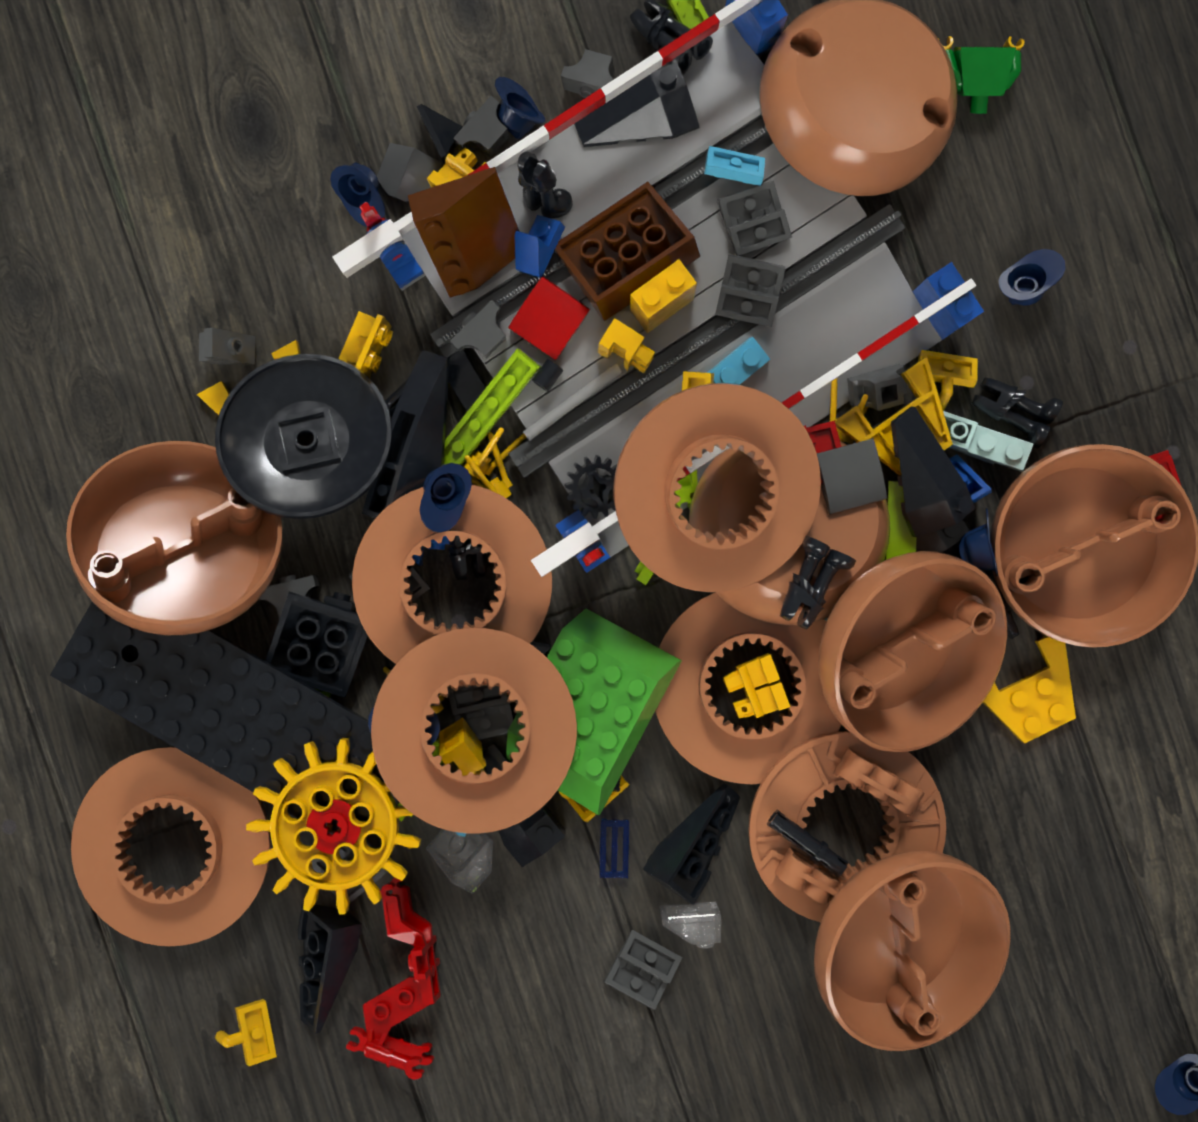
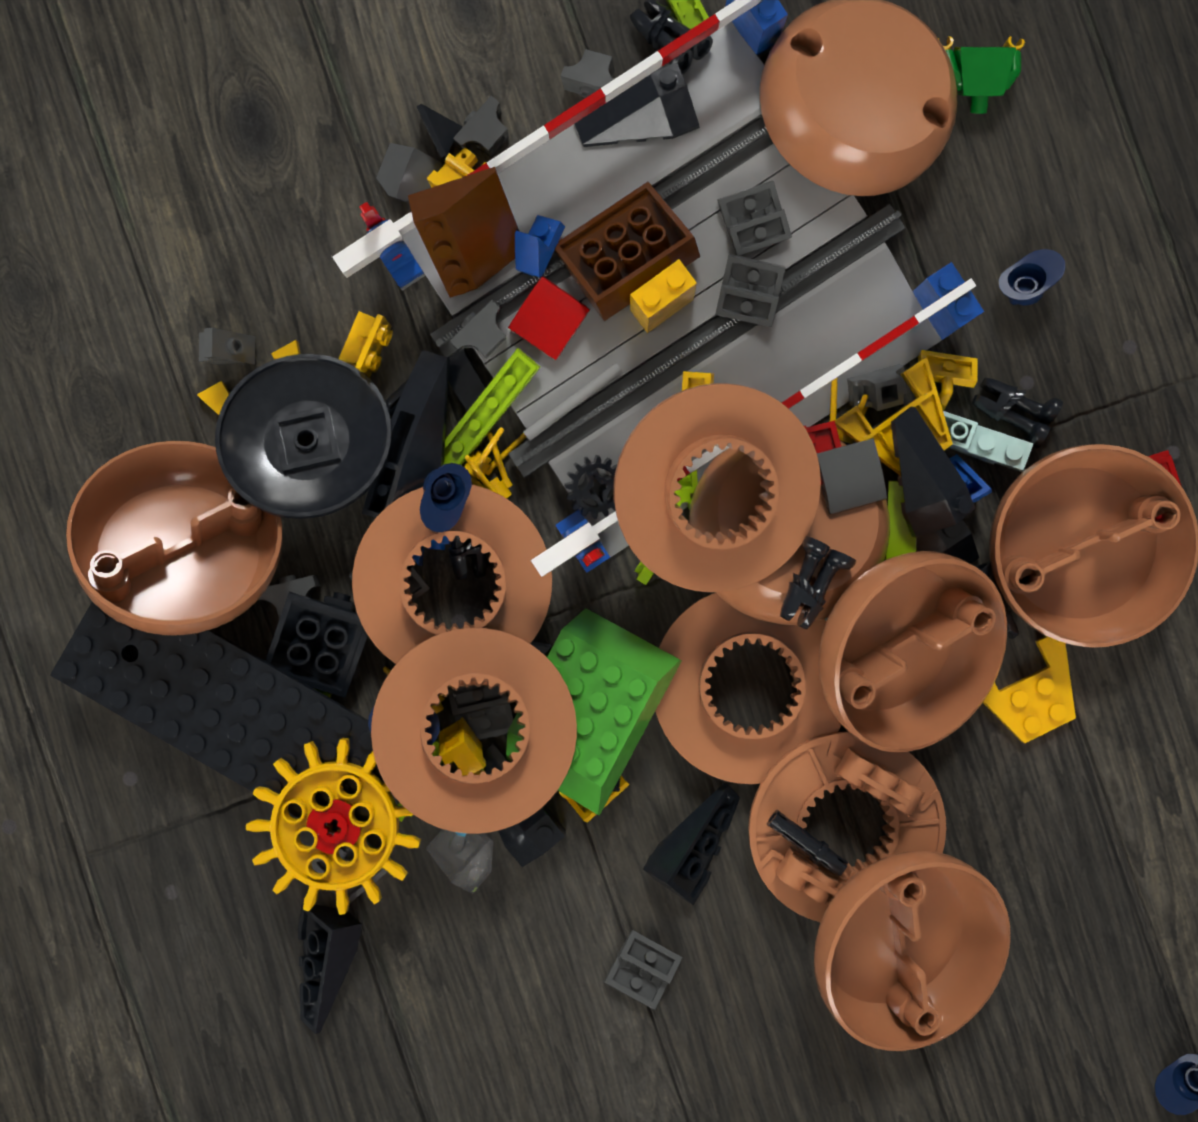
(170, 916): nougat piece -> none
(254, 1033): yellow plate -> none
(356, 186): dark blue piece -> none
(405, 997): red piece -> none
(517, 108): dark blue piece -> none
(538, 184): black piece -> none
(547, 375): black hinge -> none
(614, 823): clear blue tile -> none
(626, 344): yellow hips -> none
(694, 923): clear slope -> none
(734, 166): medium azure plate -> none
(740, 363): medium azure plate -> none
(761, 699): yellow hips -> none
(977, 549): dark blue piece -> none

